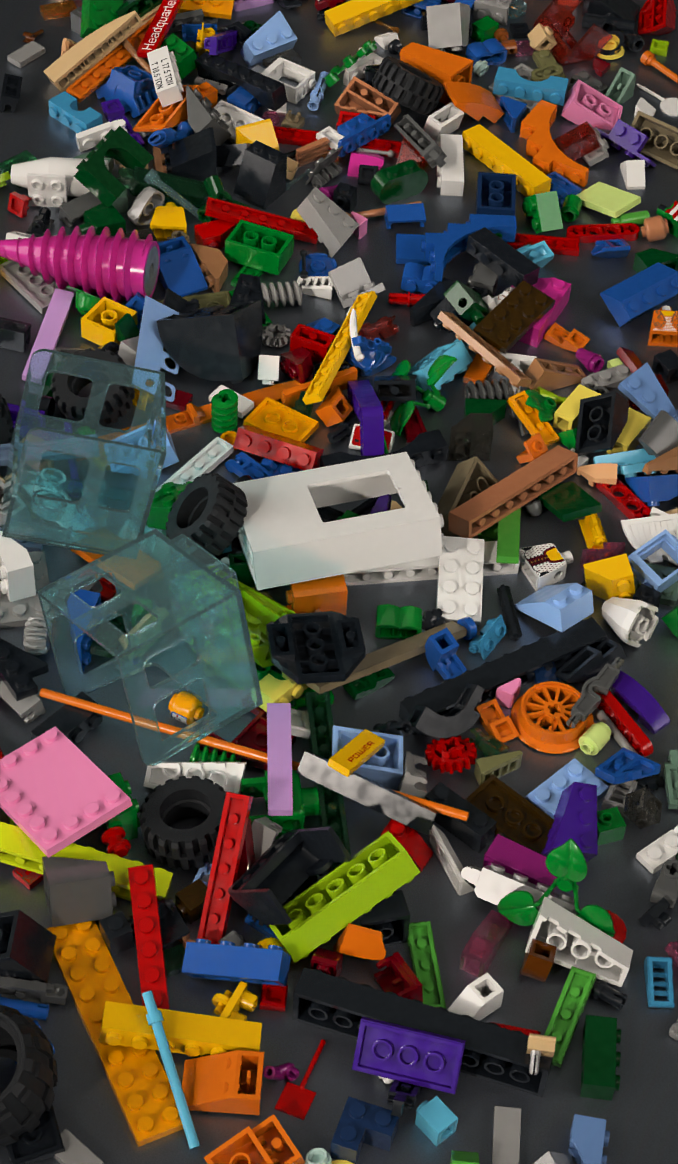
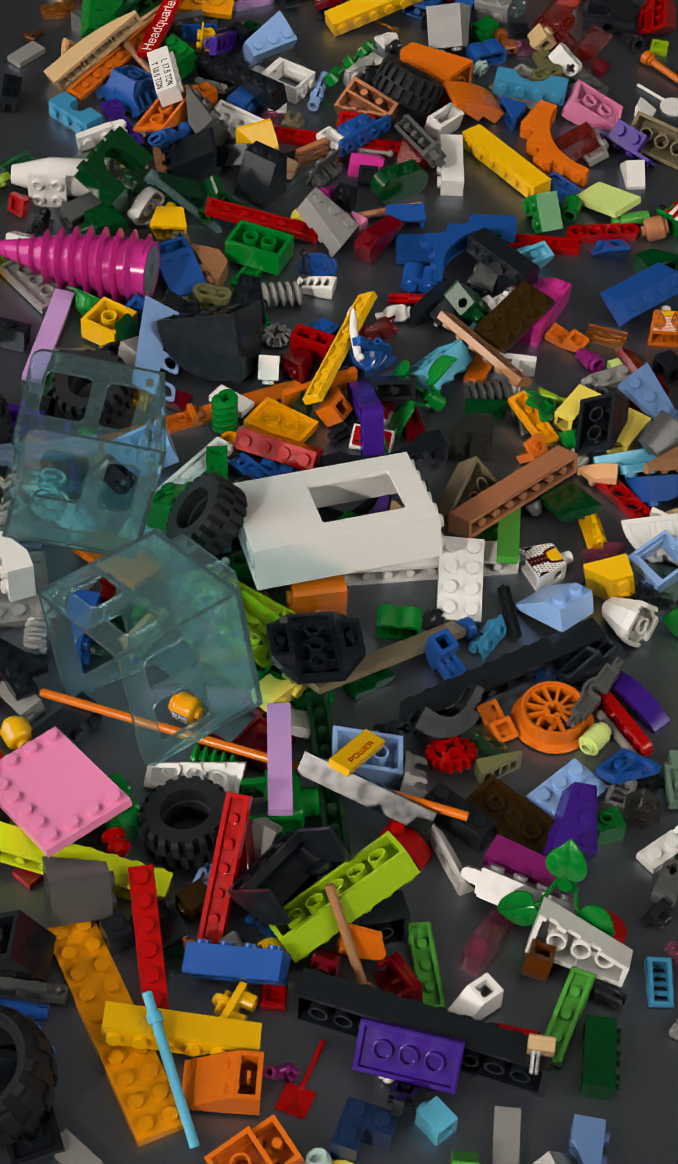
(16, 732): none -> yellow head
(115, 474): none -> black piece
(212, 294): none -> olive plate
(213, 233): red slope -> none
(217, 460): none -> green slope
(346, 935): none -> medium nougat piece
(351, 281): light grey bracket -> none
(376, 238): none -> dark red slope
(400, 311): none -> white plant
(496, 194): dark blue brick -> none
(508, 693): bright pink slope -> none
(553, 374): medium nougat slope -> none
(563, 56): none -> white piece
(606, 336): none -> clear orange tile
(614, 48): piece -> none
(622, 86): sand green slope -> none

